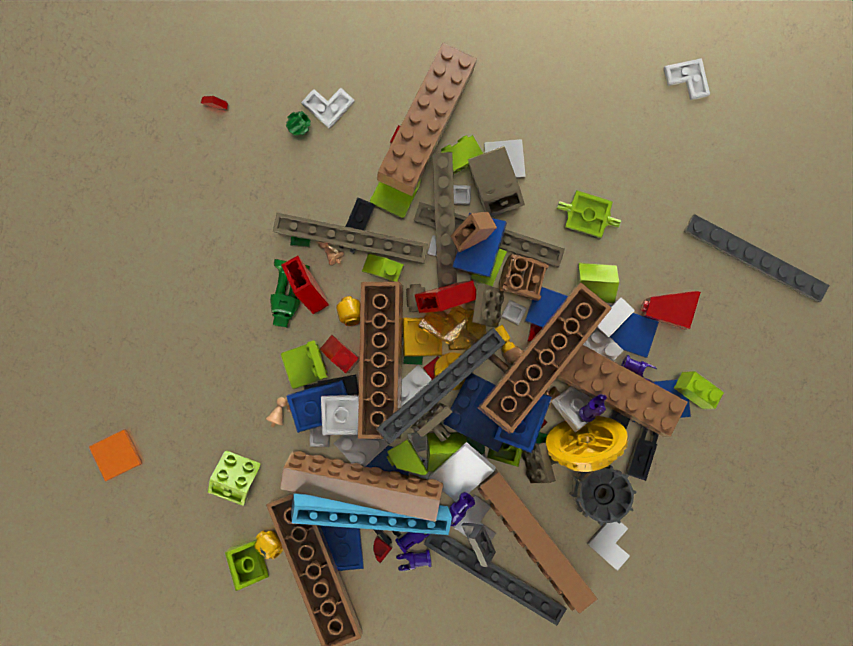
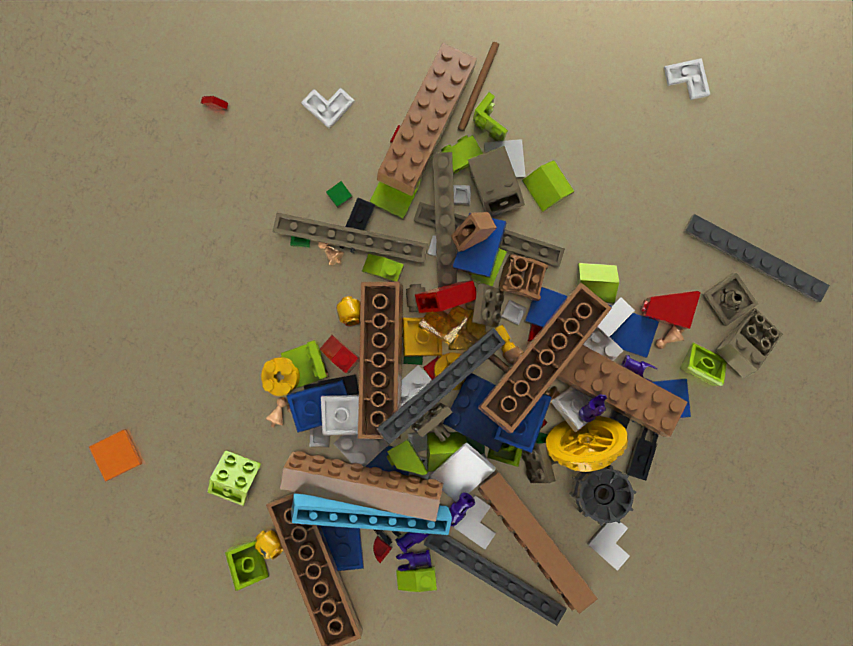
(270, 380): none -> yellow plate
(283, 305): green piece -> none
(298, 123): green gear -> none
(304, 285): red slope -> none
(339, 194): none -> green tile
(417, 580): none -> lime slope
(478, 86): none -> medium nougat piece
(479, 542): dark grey panel -> none
(484, 121): none -> lime bracket
(547, 185): none -> lime slope
(588, 214): lime plate -> none
(673, 336): none -> light nougat piece
(698, 390): lime brick -> none
(705, 365): none -> lime slope
(736, 294): none -> dark tan plate
(749, 343): none -> dark tan slope

